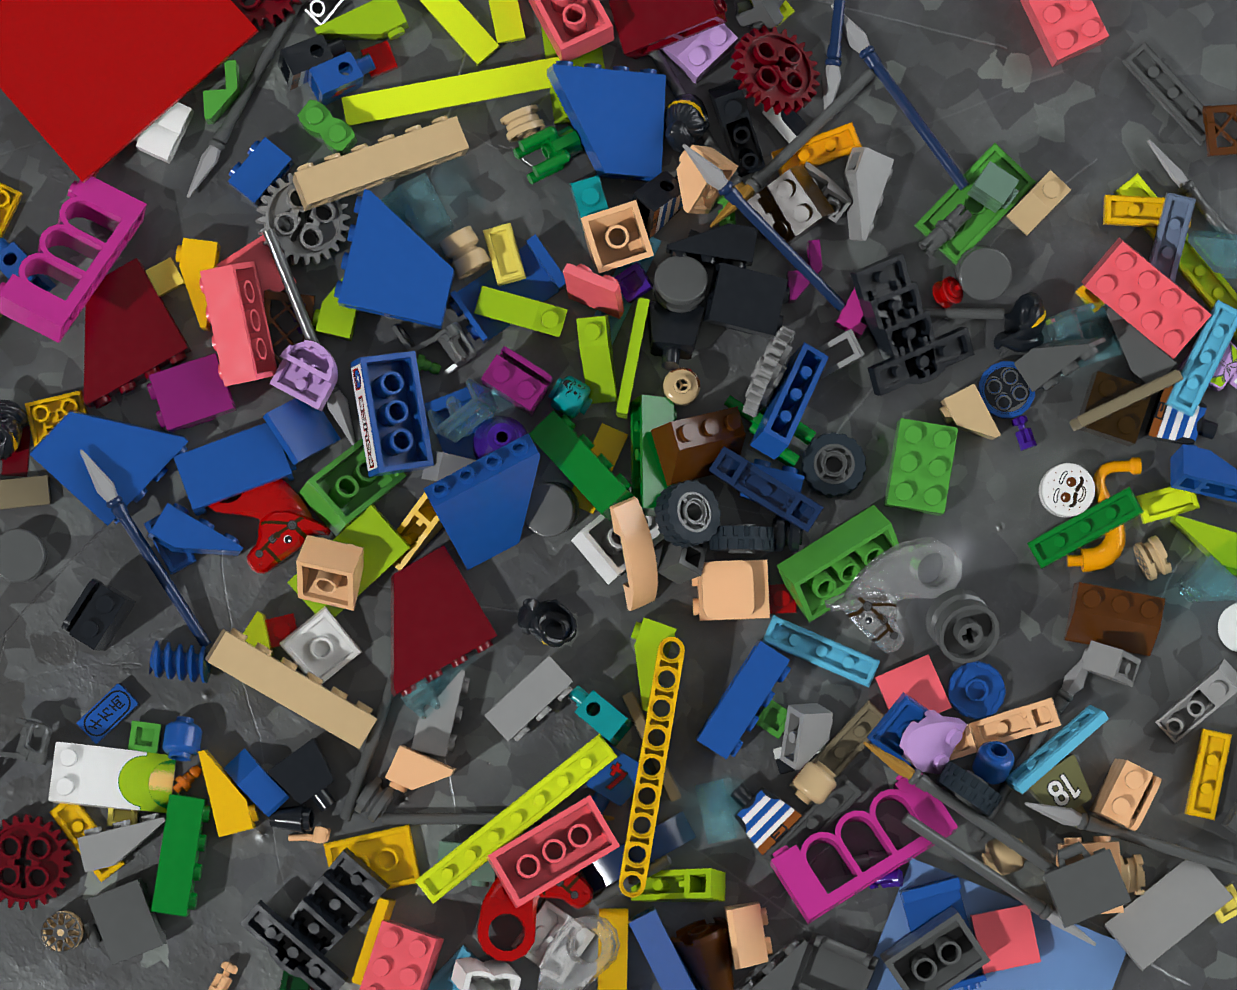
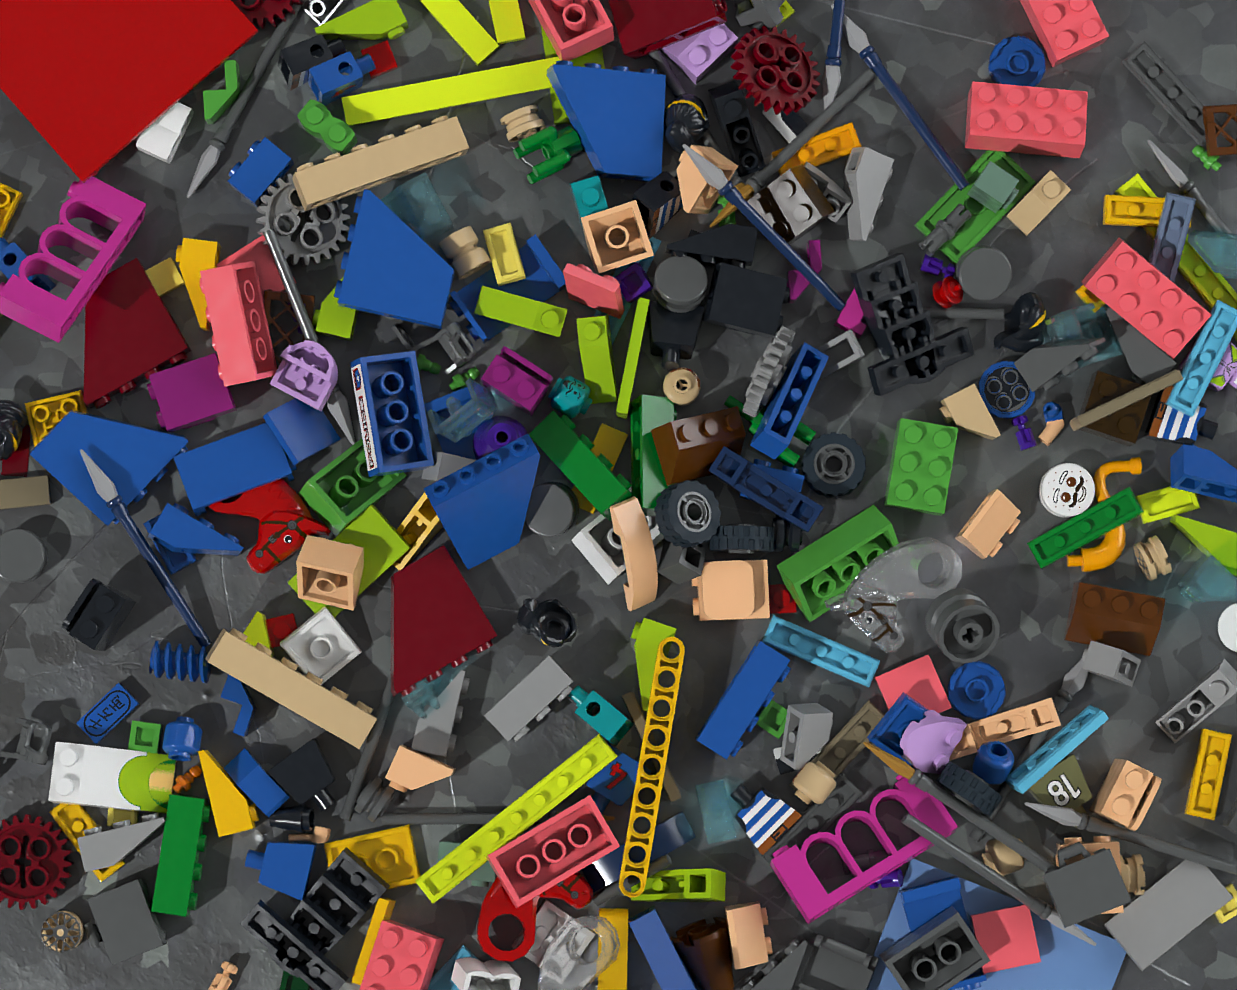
(237, 692): none -> blue slope
(284, 866): none -> blue torso
(459, 381): none -> bright green piece
(935, 266): none -> dark purple piece
(989, 524): none -> light nougat slope
(1017, 62): none -> blue tile
(1026, 119): none -> coral brick
(1054, 422): none -> arm
(1209, 162): none -> bright green piece

